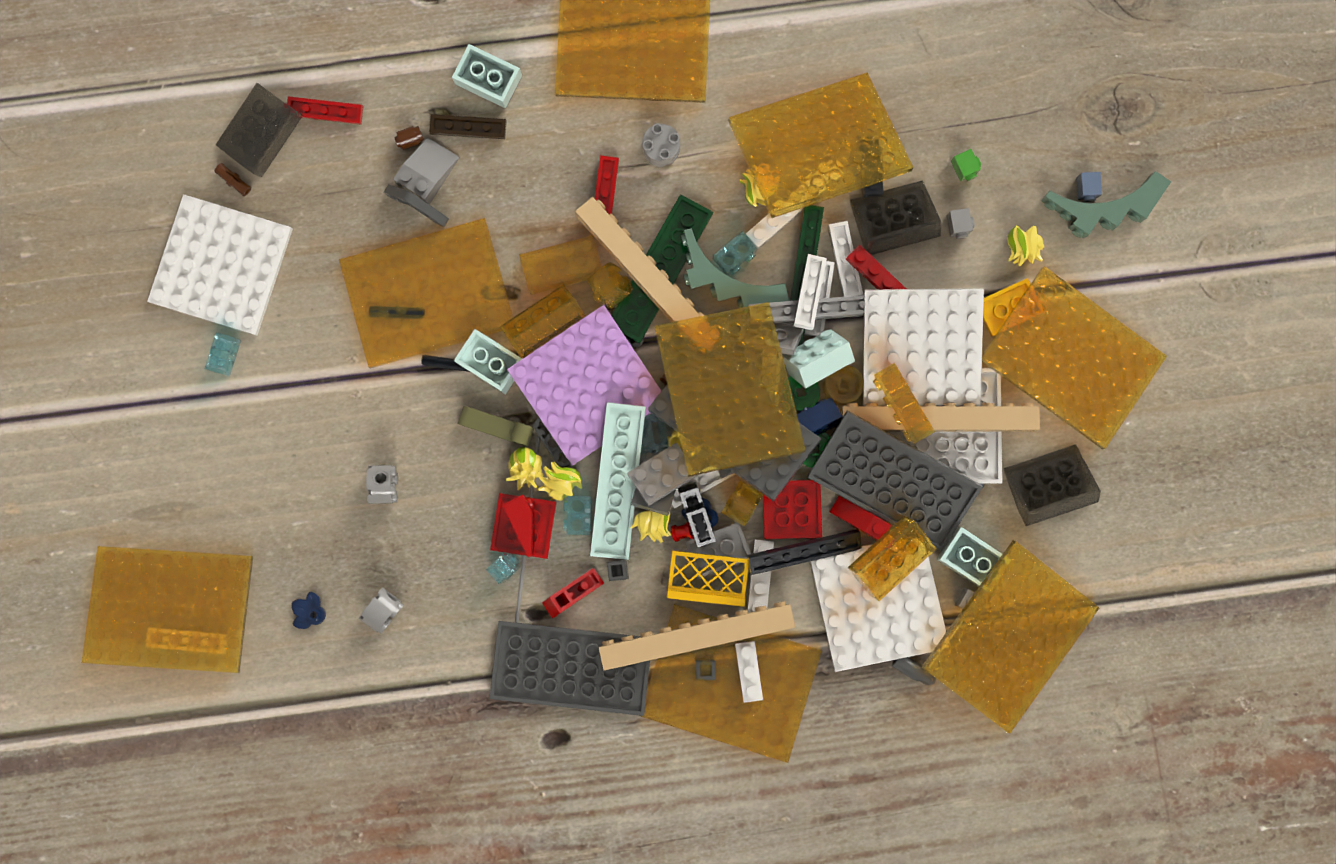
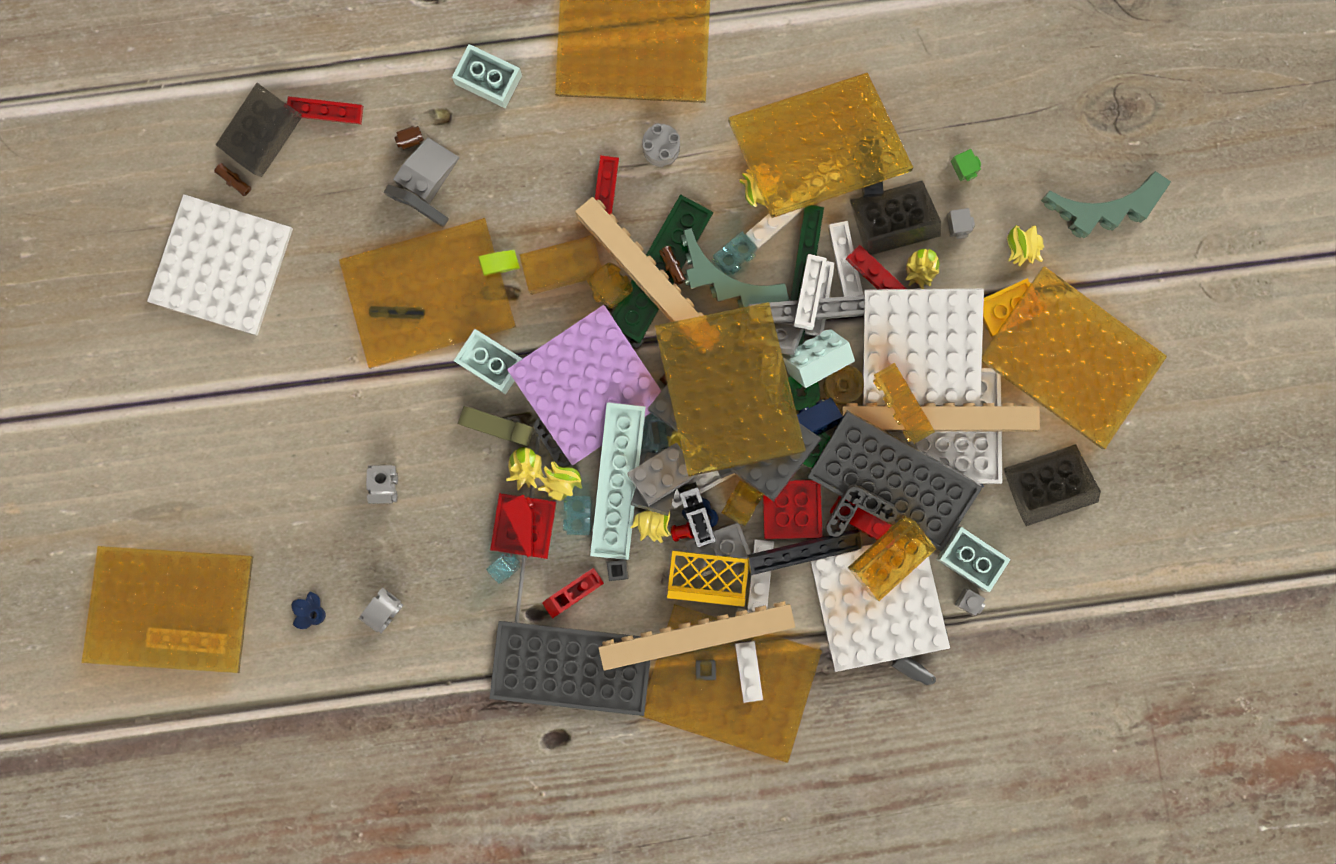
(222, 354): clear light blue brick -> none
(441, 362): black axle -> none
(467, 126): dark brown plate -> none
(498, 262): none -> lime slope
(542, 321): clear yellow brick -> none
(672, 265): none -> reddish brown pin
(859, 502): none -> dark grey beam
(922, 267): none -> light yellow hair
(1010, 637): clear yellow plate -> none
(1089, 186): sand blue brick -> none

